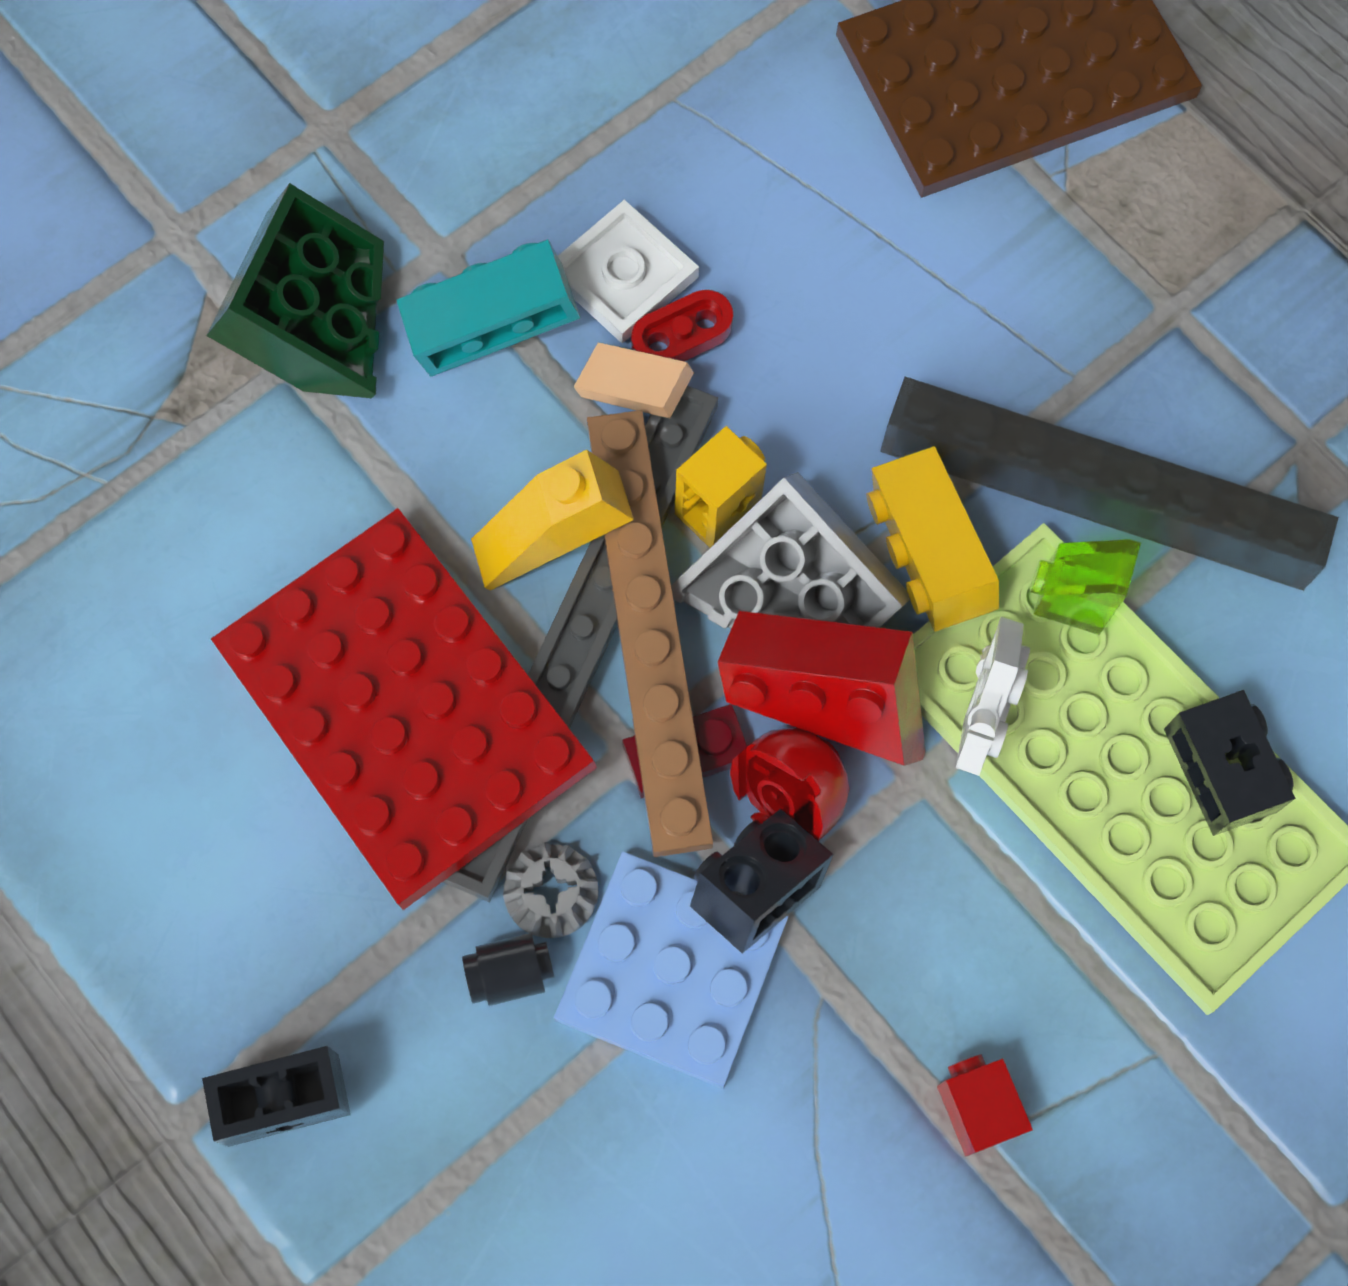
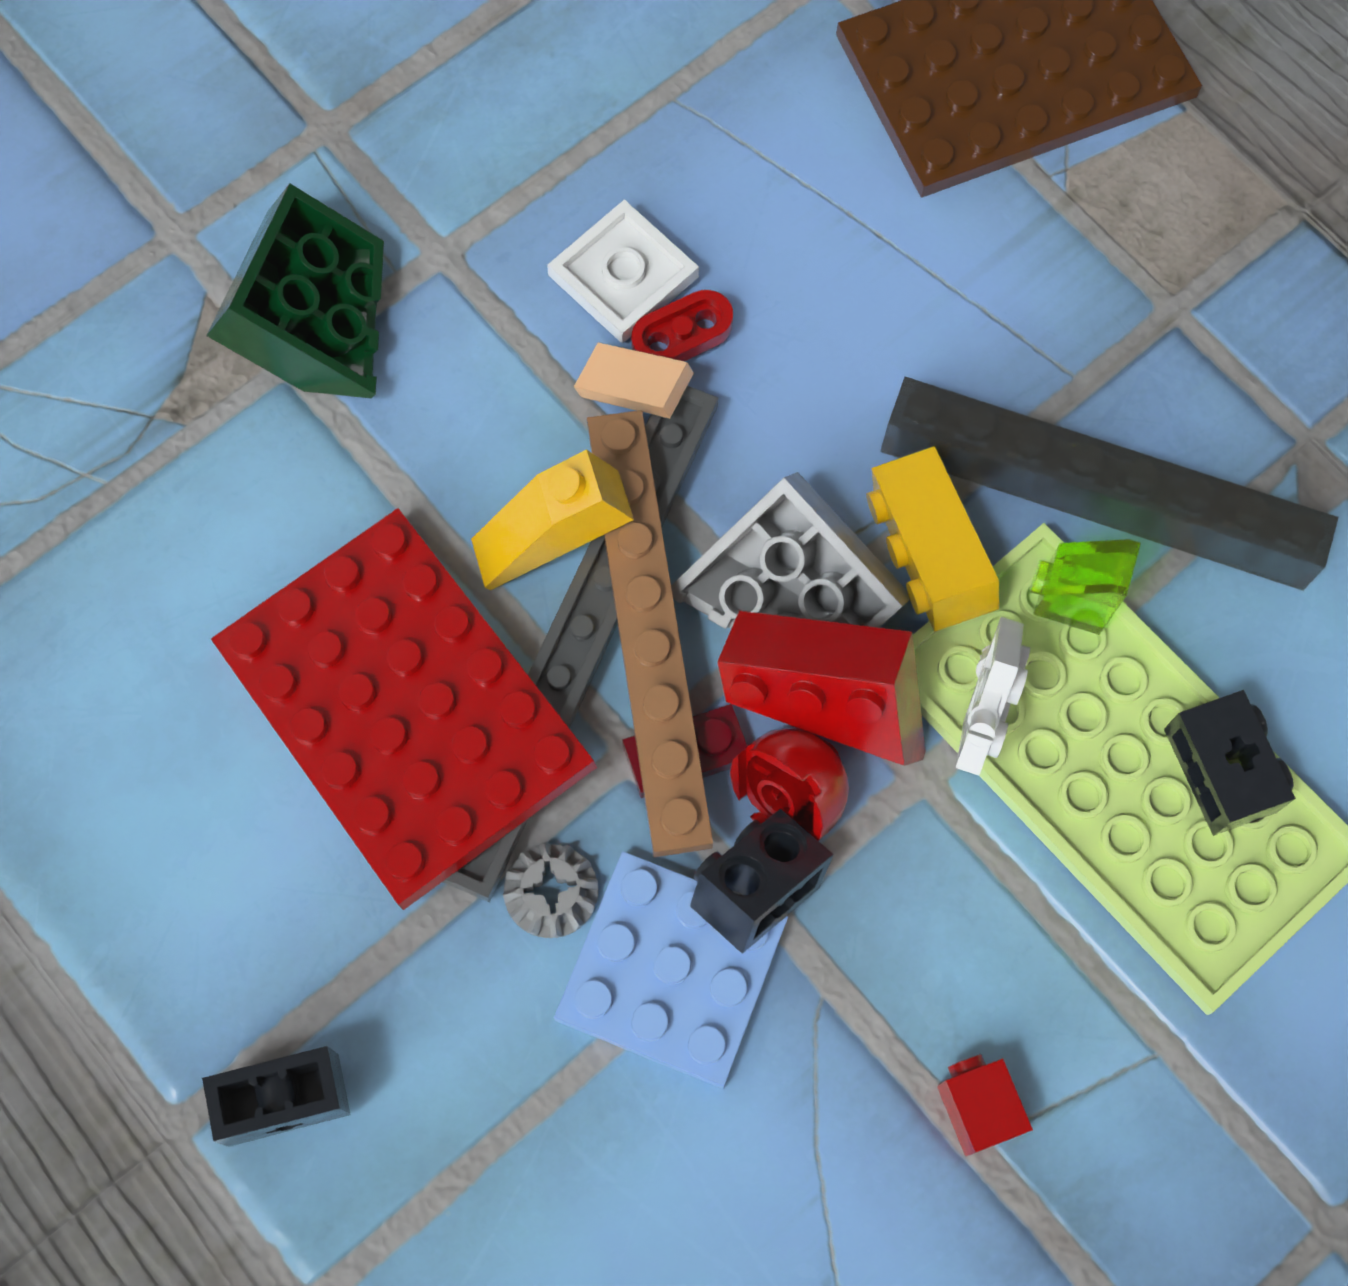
(487, 308): teal brick -> none
(507, 970): black brick -> none
(719, 485): yellow brick -> none

